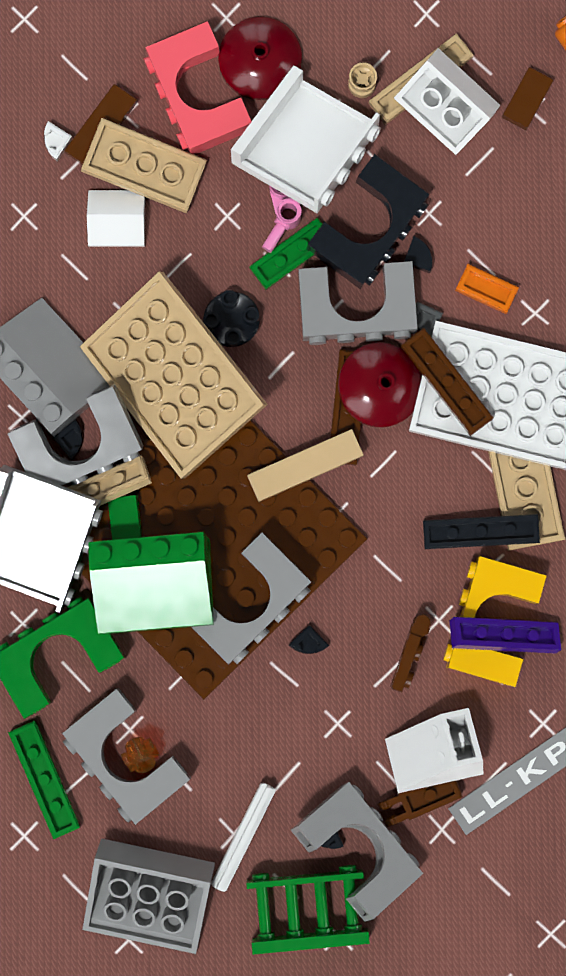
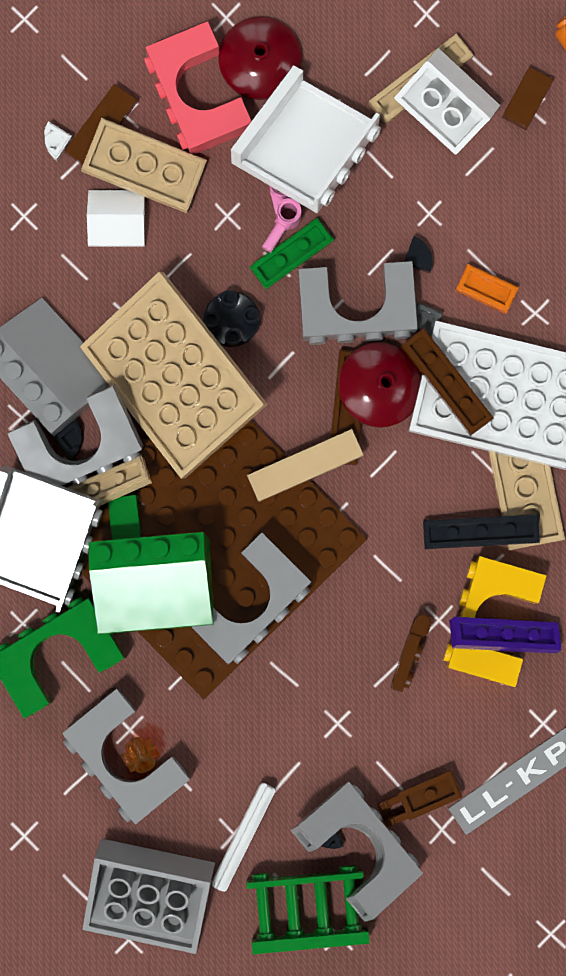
(44, 780): green tile -> none
(308, 642): black tile -> none
(362, 75): tan wheel -> none
(403, 202): black arch -> none
(435, 752): white slope -> none

